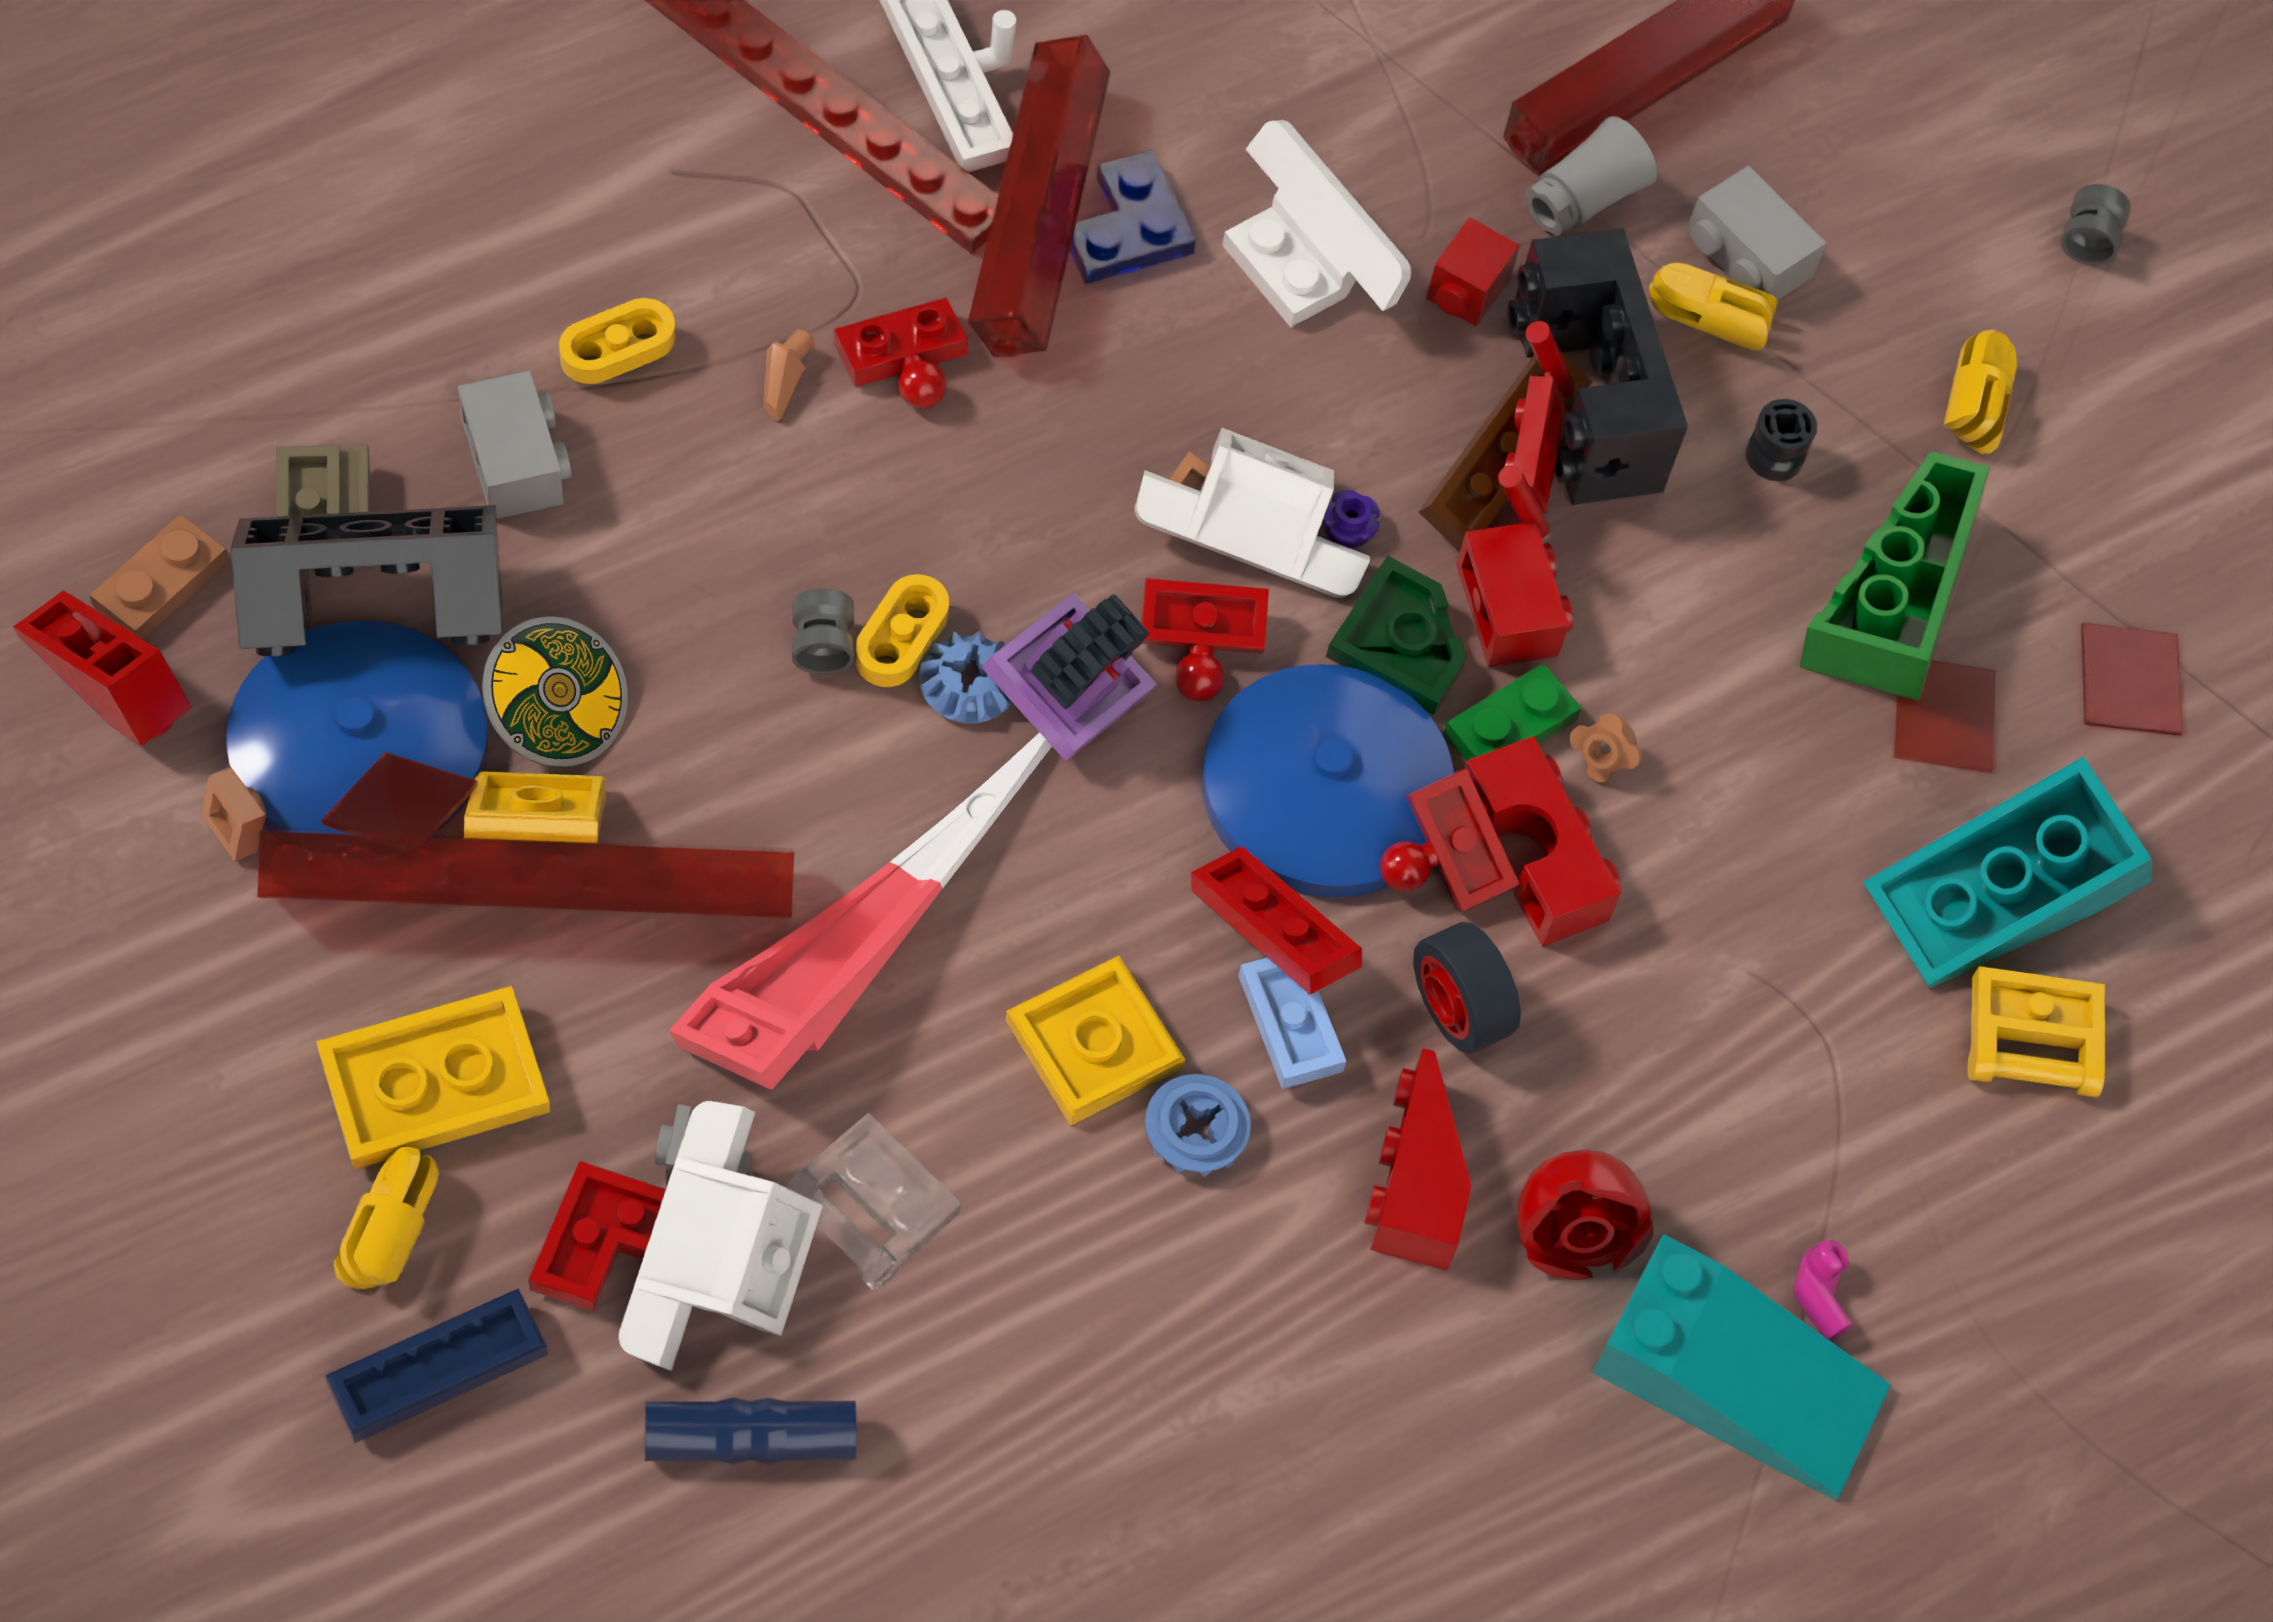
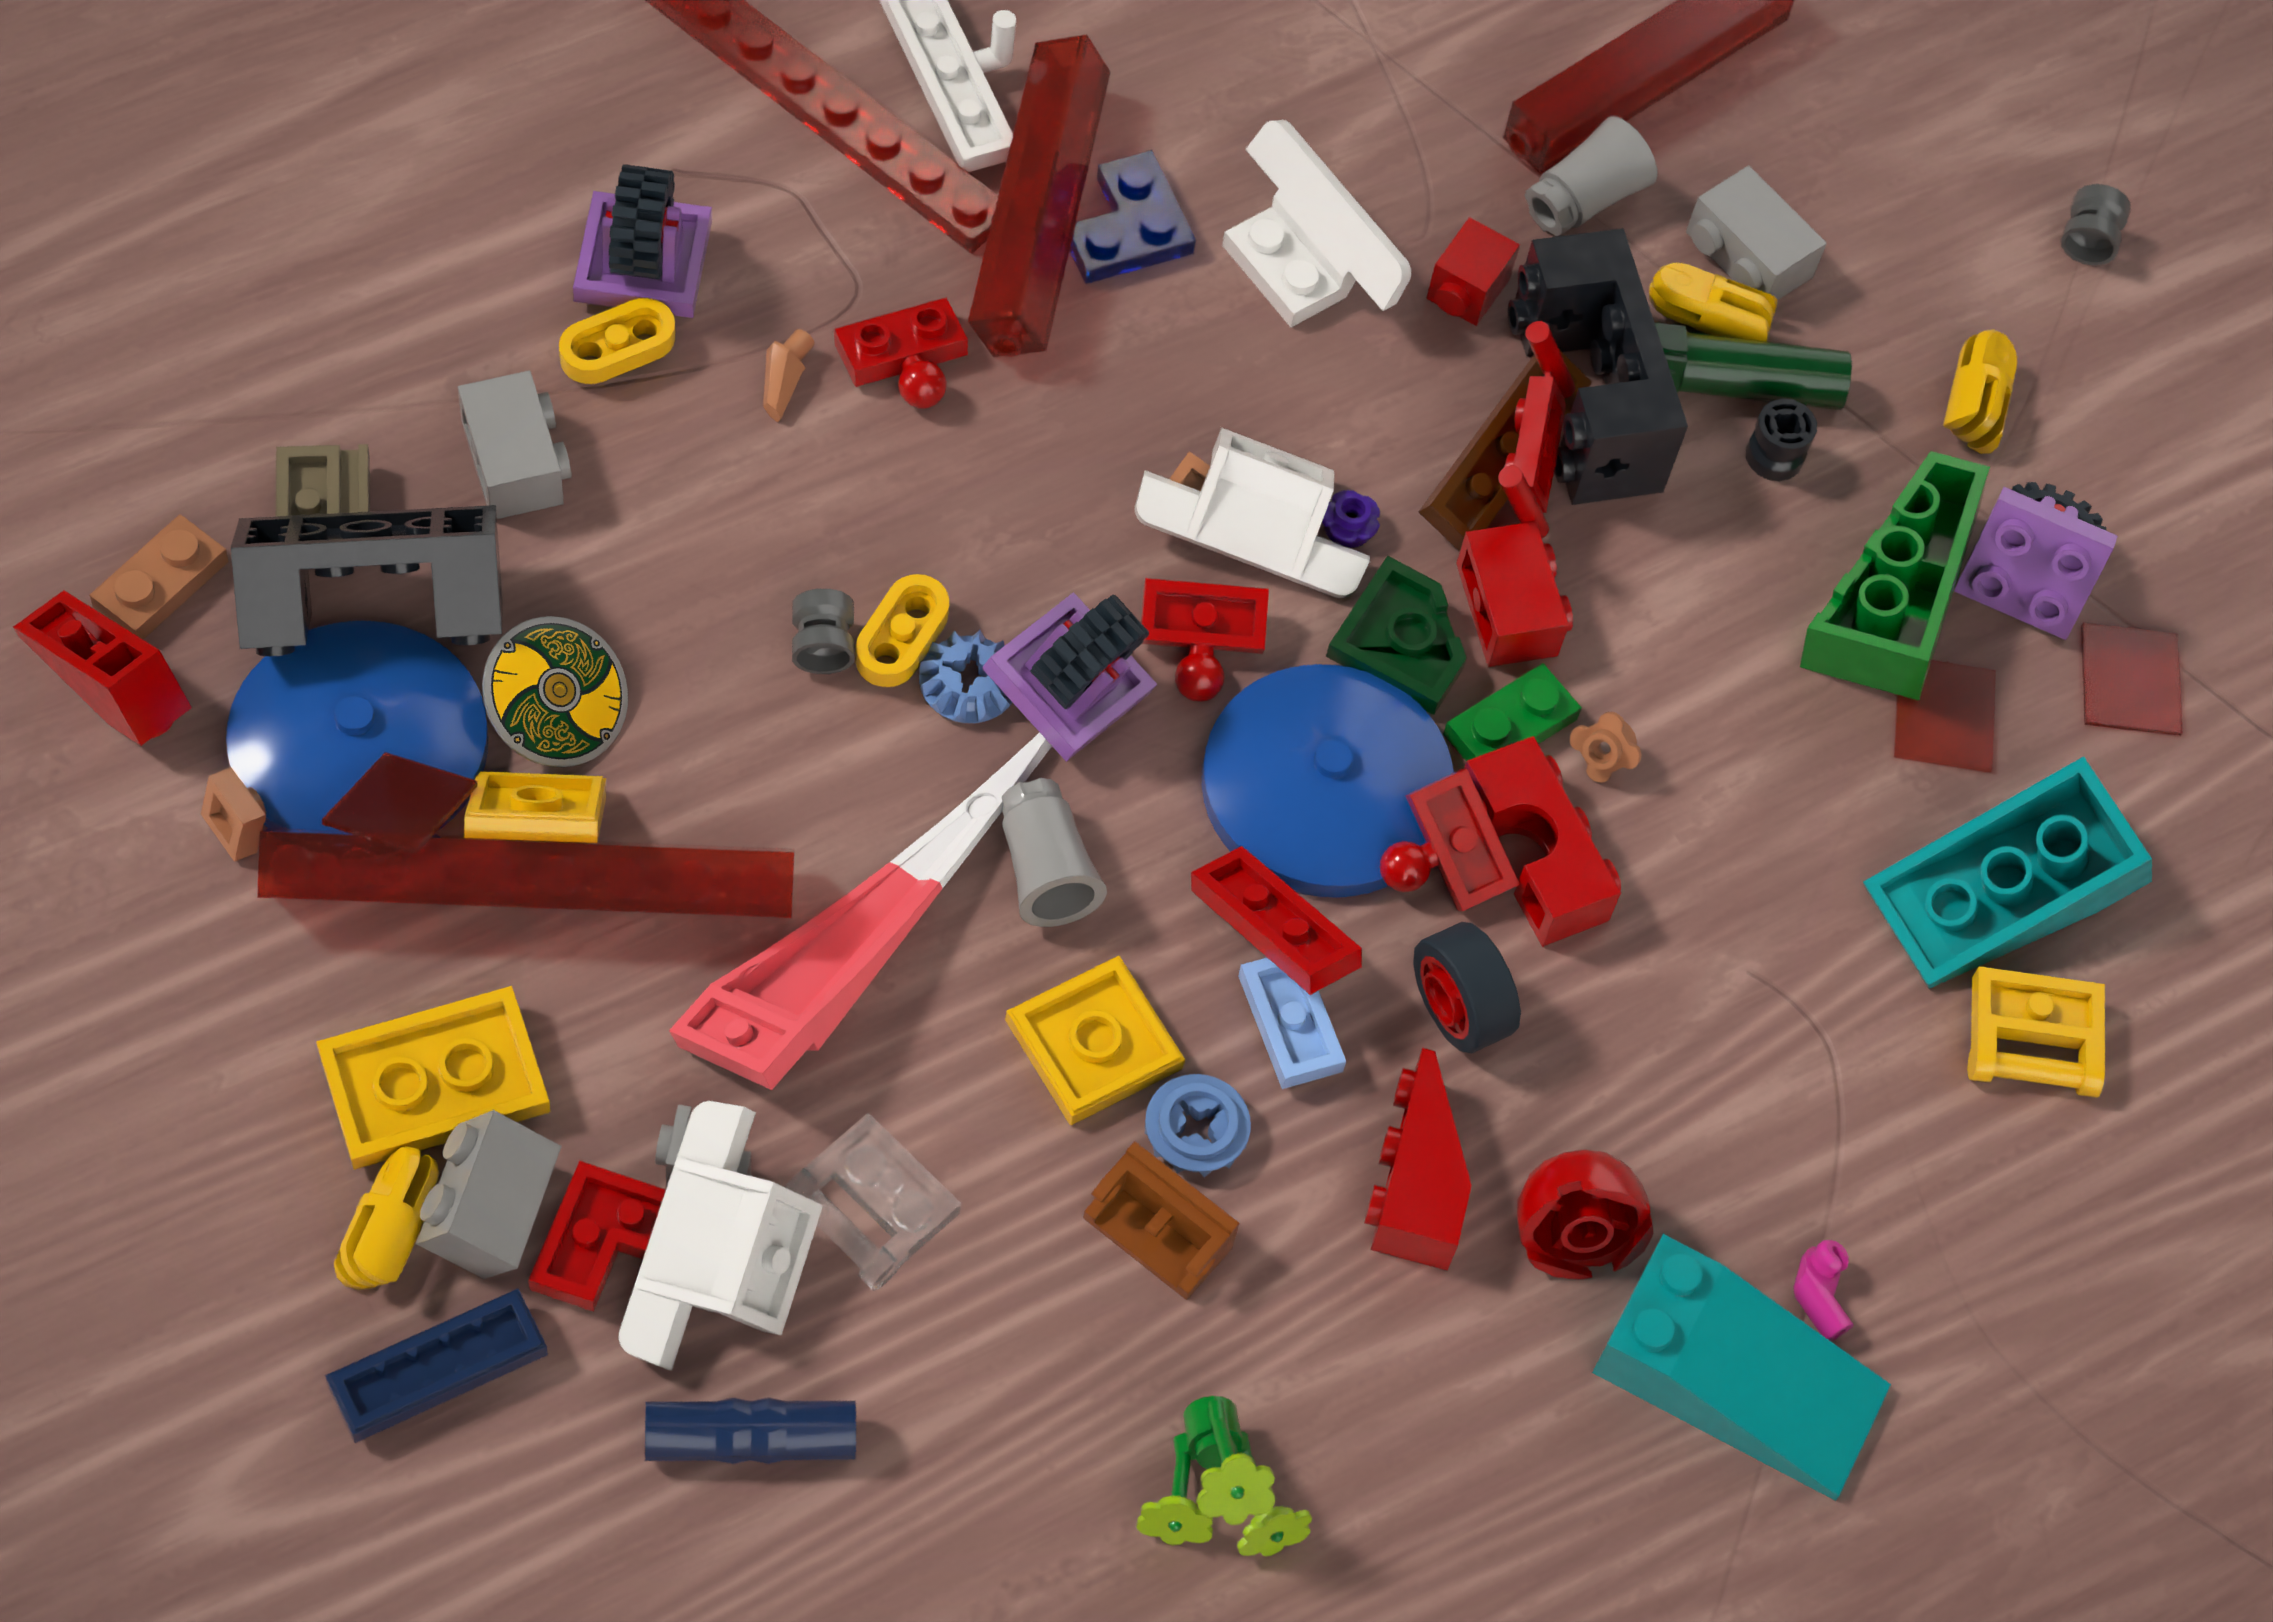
(487, 1194): none -> light grey brick
(643, 244): none -> plate
(1048, 856): none -> light grey plant
(1161, 1220): none -> dark orange hinge
(1230, 1484): none -> lime plant
(1756, 368): none -> dark green piece
(2038, 557): none -> medium lavender plate

